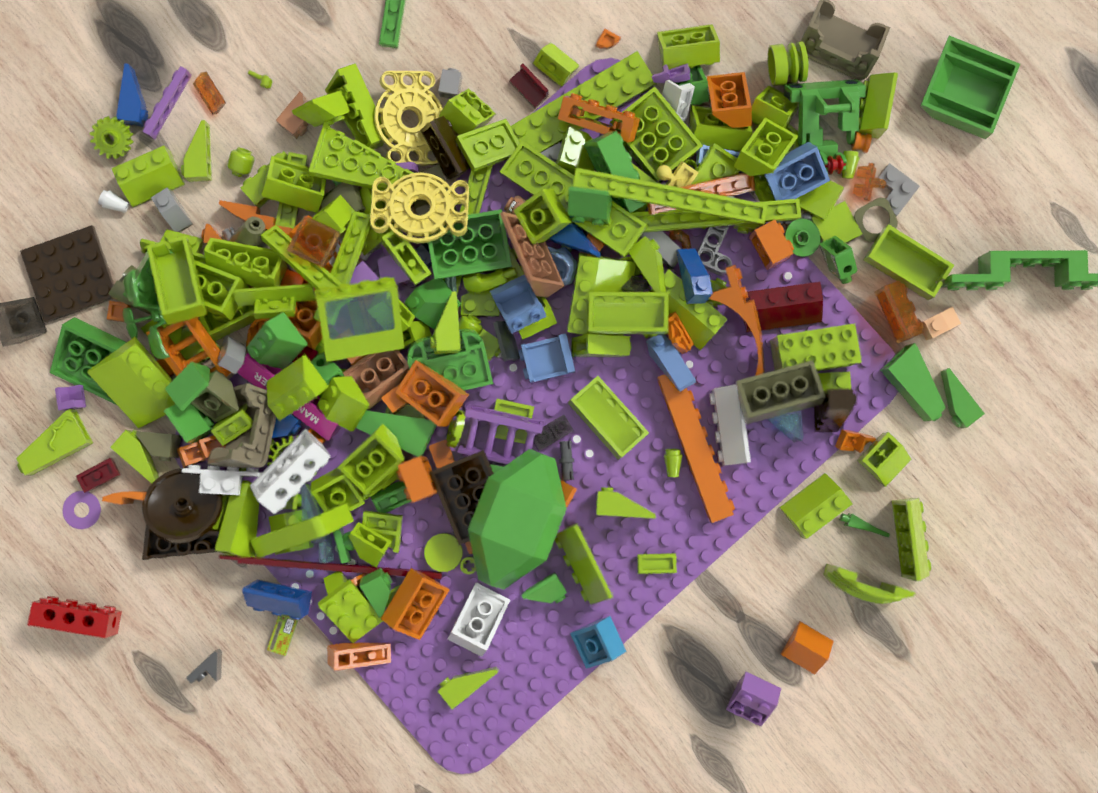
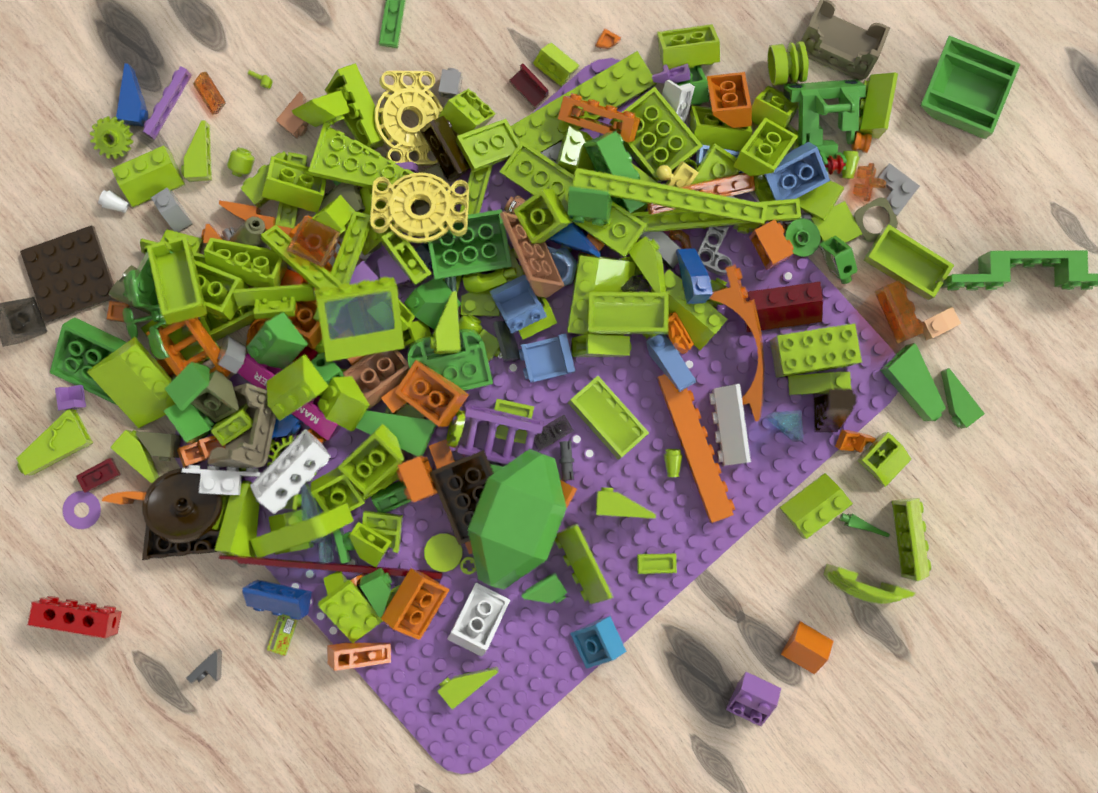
(780, 392): olive slope -> none

